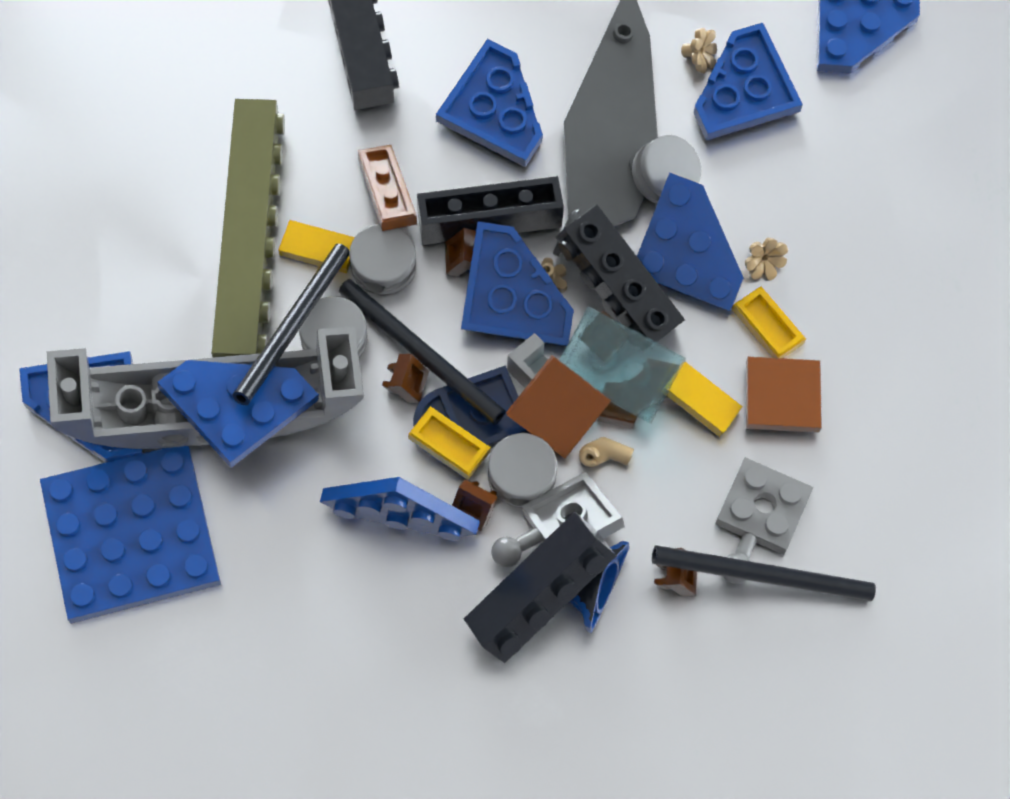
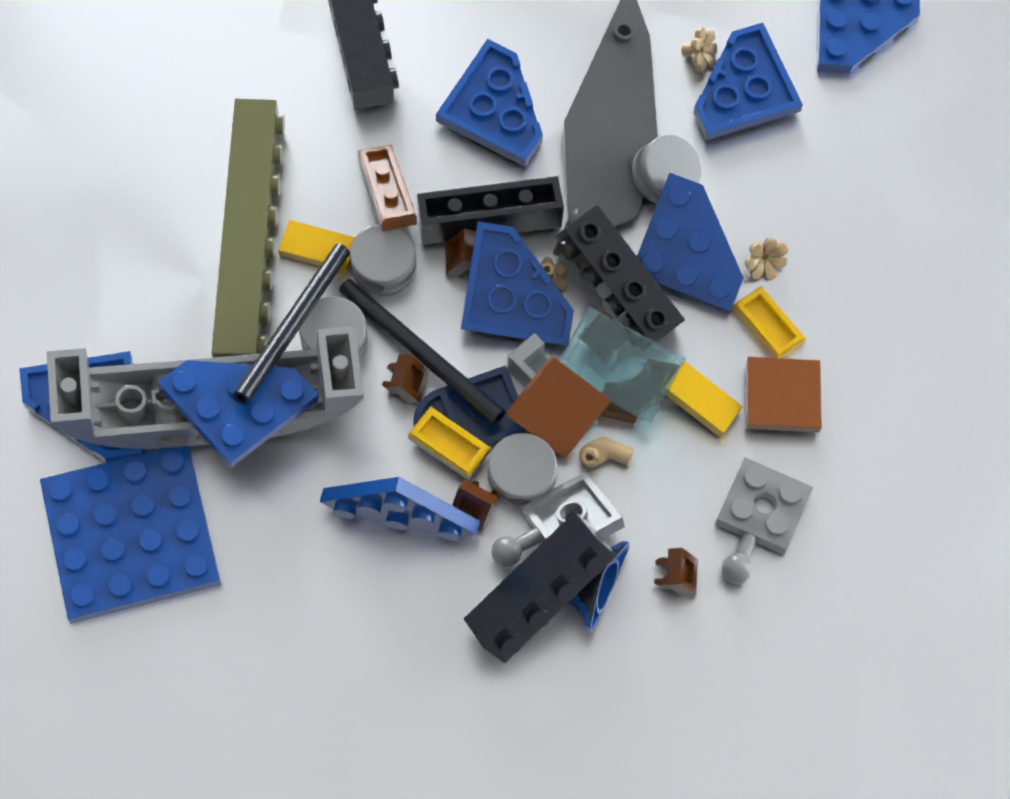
(763, 573): black piece -> none

